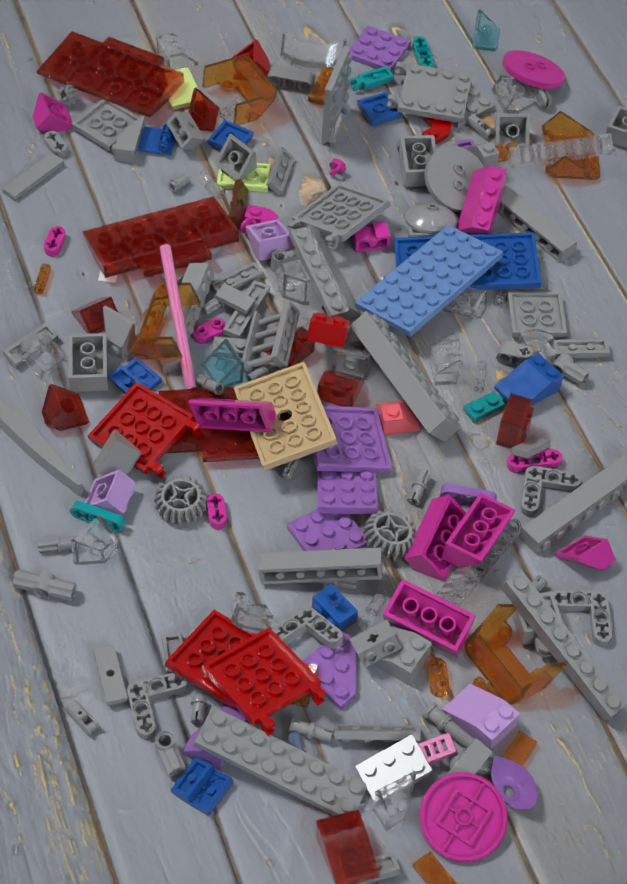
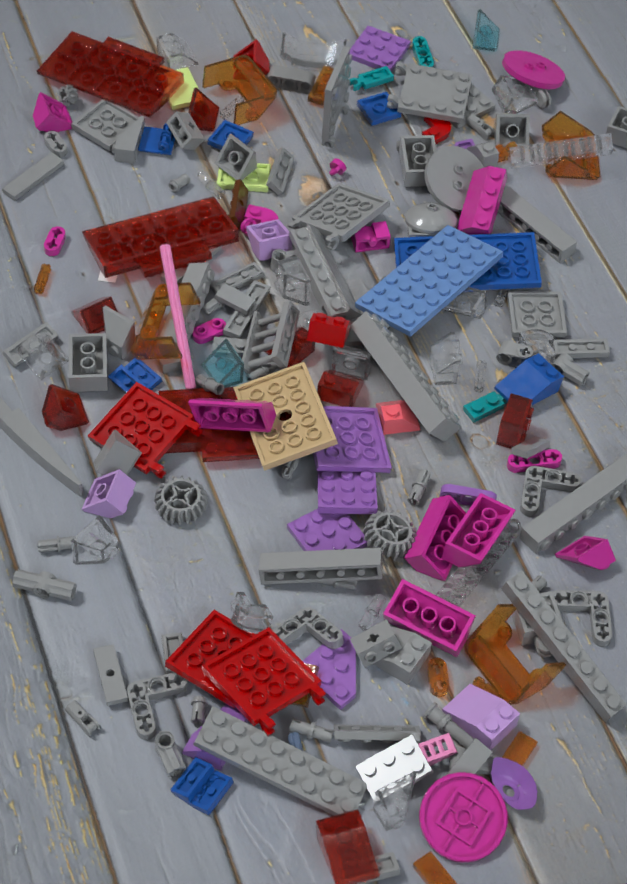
(89, 512): teal beam -> none
(221, 511): dark pink beam -> none
(335, 607): blue brick -> none

